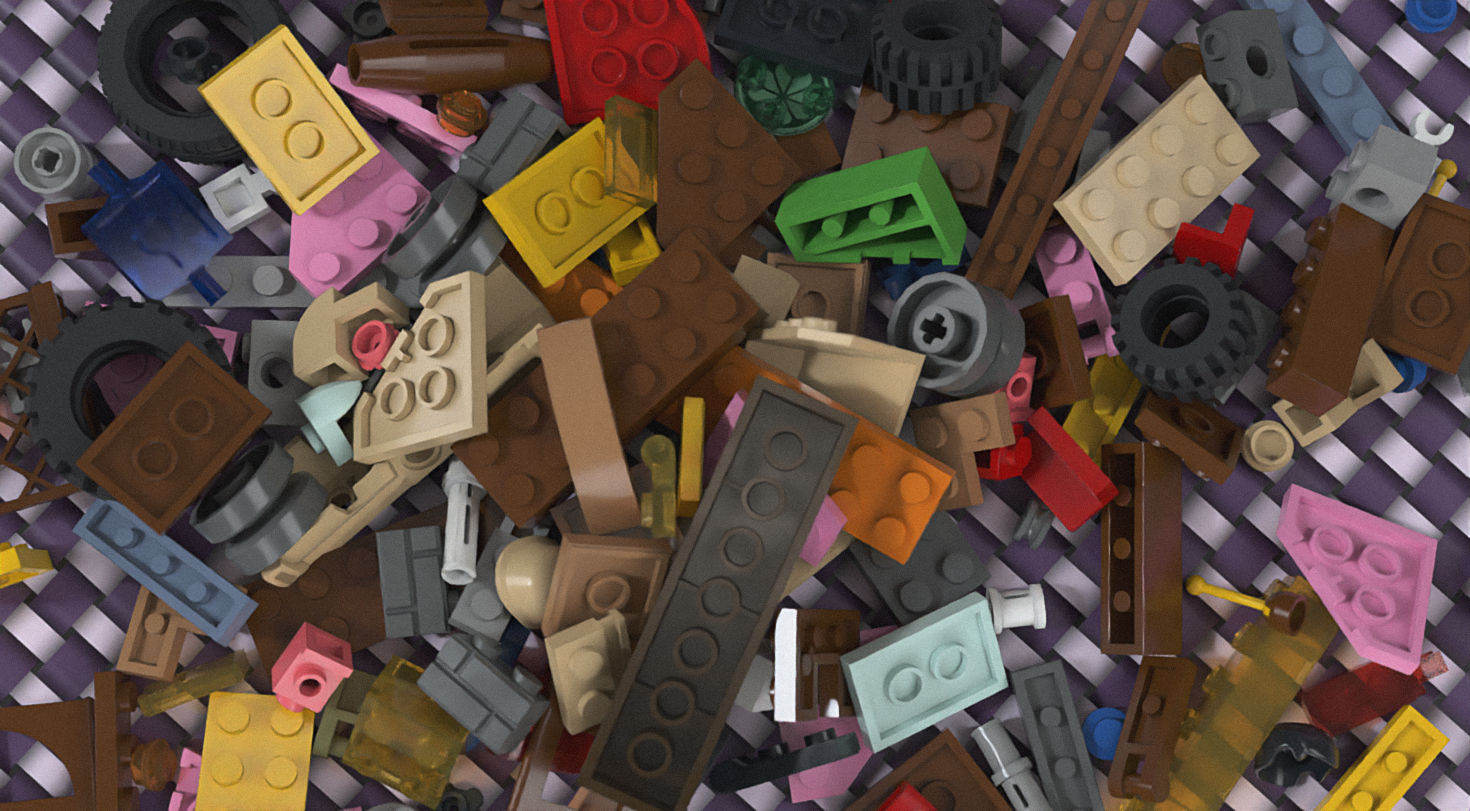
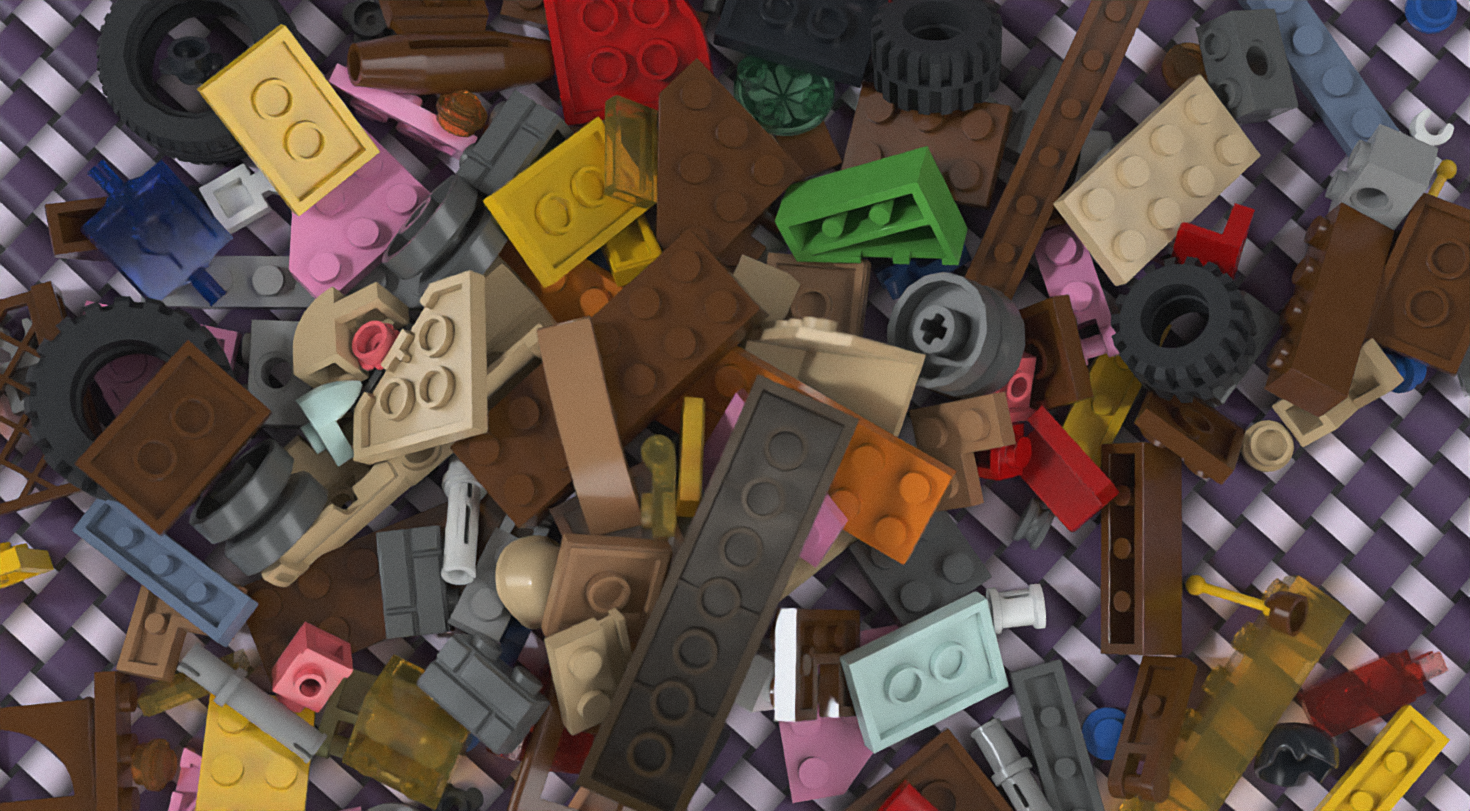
(55, 165): light grey wheel -> none
(251, 702): none -> light grey pin
(780, 762): black hinge -> none
(1365, 573): bright pink plate -> none

